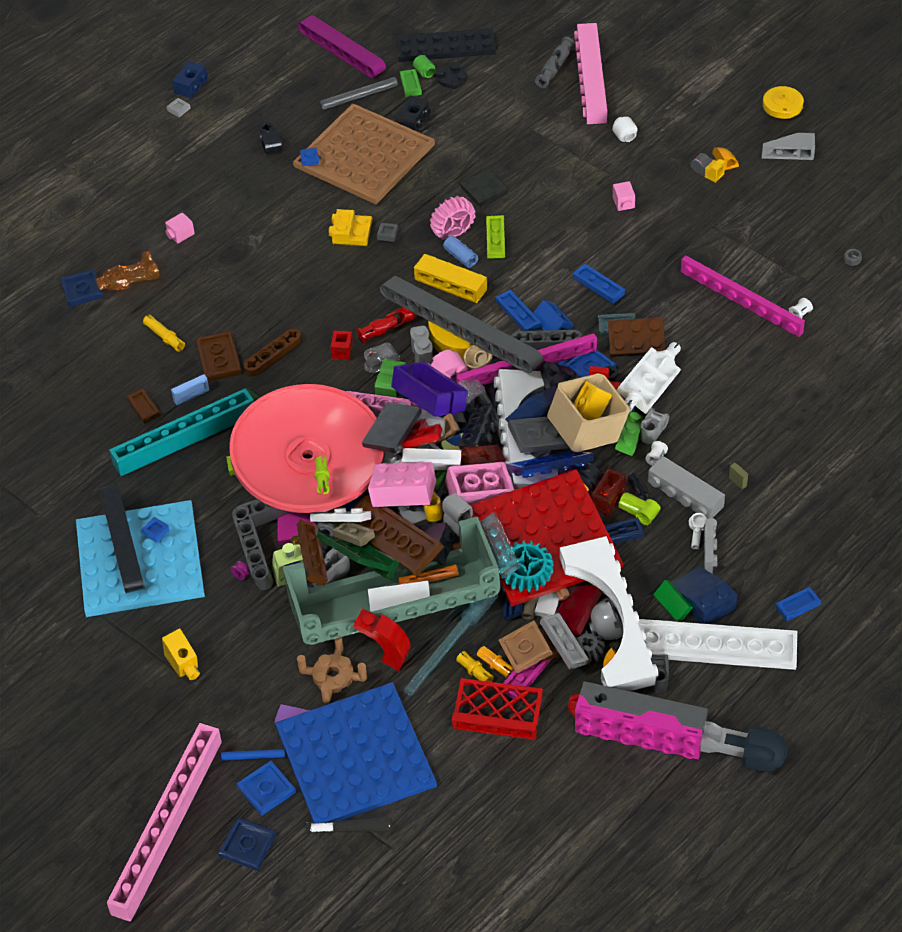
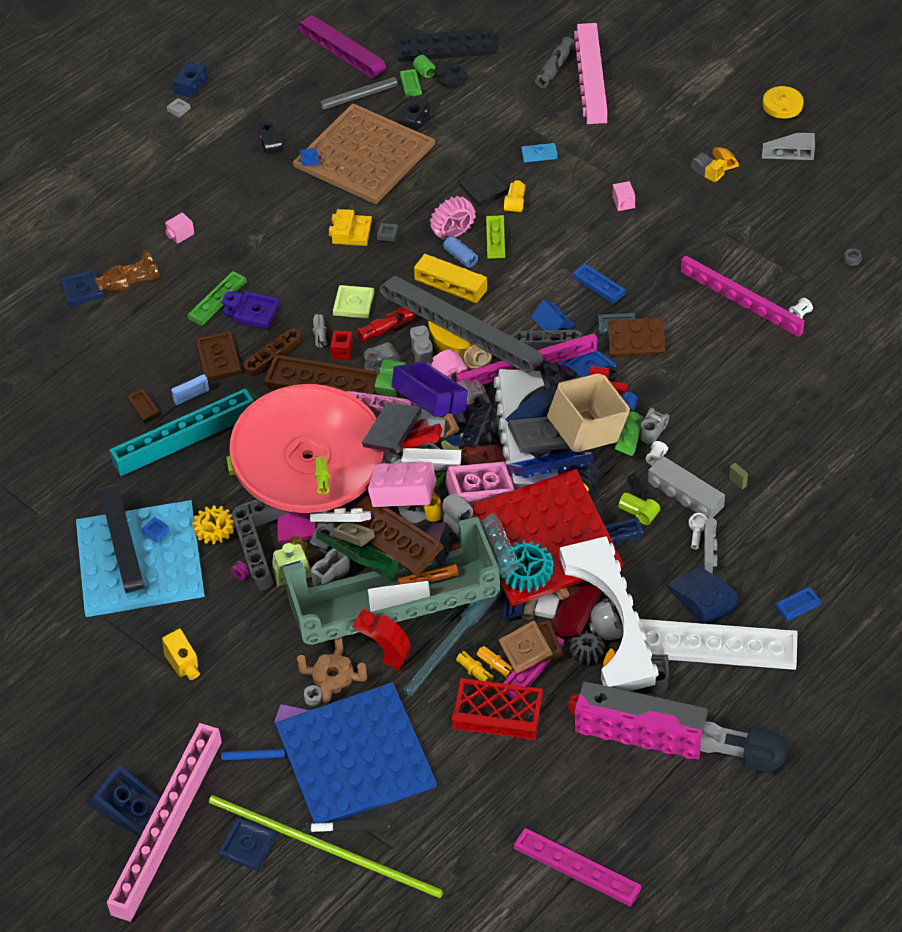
(125, 801): none -> dark blue slope
(168, 336): yellow pin -> none
(213, 300): none -> bright green tile
(213, 524): none -> yellow gear
(244, 305): none -> dark purple plate
(266, 788): blue tile -> none
(290, 371): none -> reddish brown plate
(310, 691): none -> light grey bush
(311, 553): reddish brown plate -> none
(319, 330): none -> light grey axle
(353, 301): none -> yellowish green tile
(420, 885): none -> lime piece
(514, 200): none -> yellow piece
(518, 311): blue plate -> none
(539, 152): none -> dark azure plate
(564, 641): light grey plate -> none
(577, 867): none -> dark pink plate
(591, 401): yellow panel -> none
(609, 491): clear red brick -> none
(625, 129): white head -> none
(650, 378): white plate -> none
(673, 601): green tile -> none

